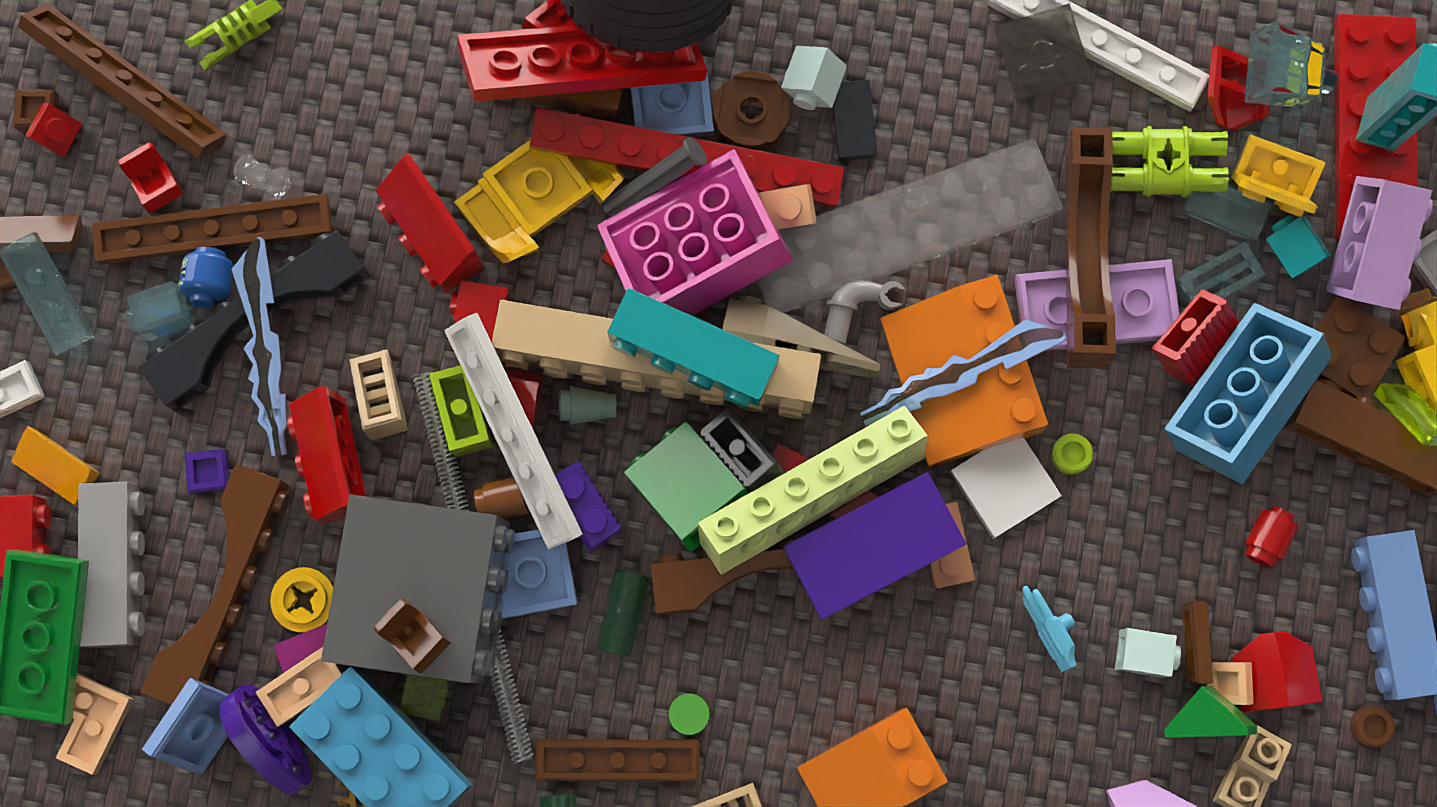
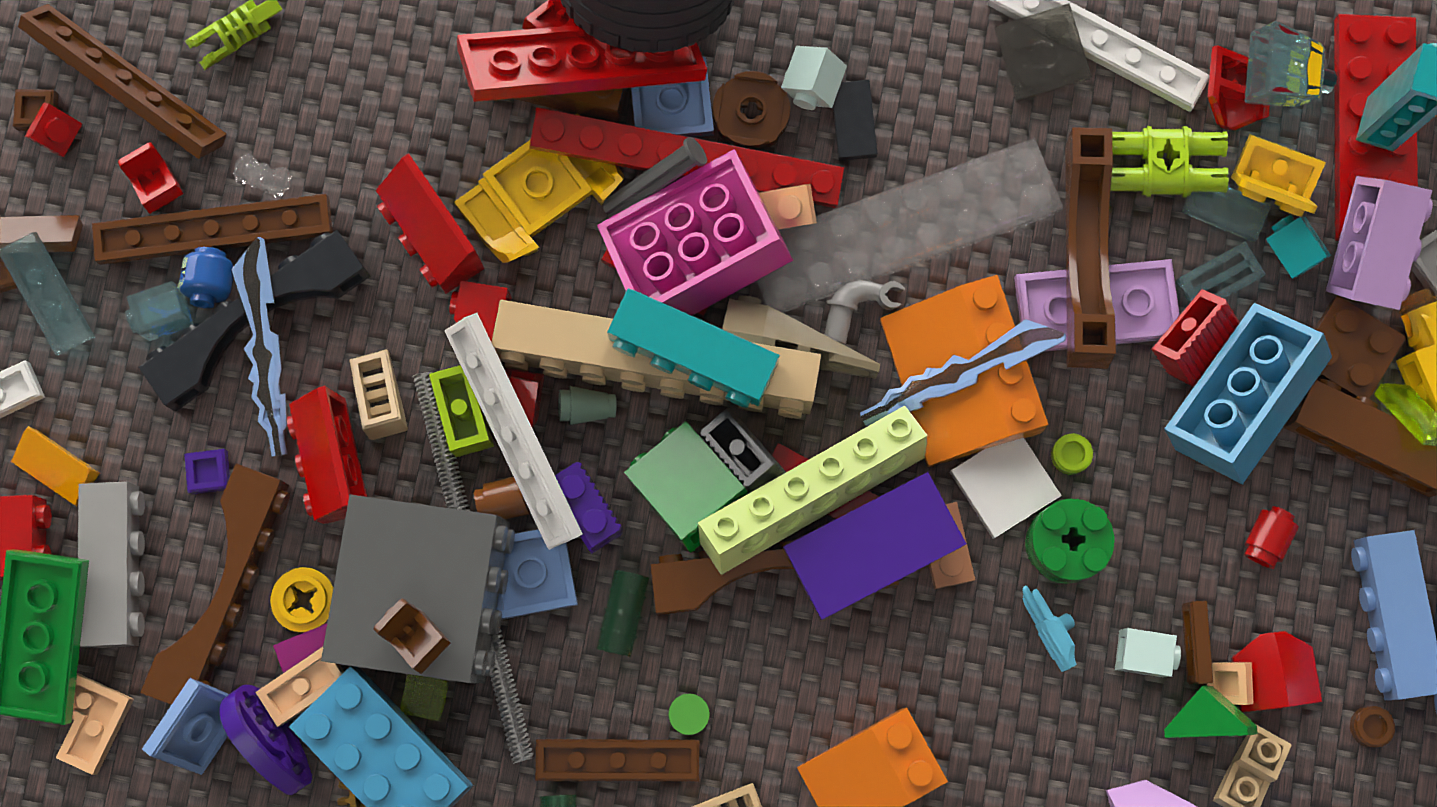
(1085, 524): none -> green brick

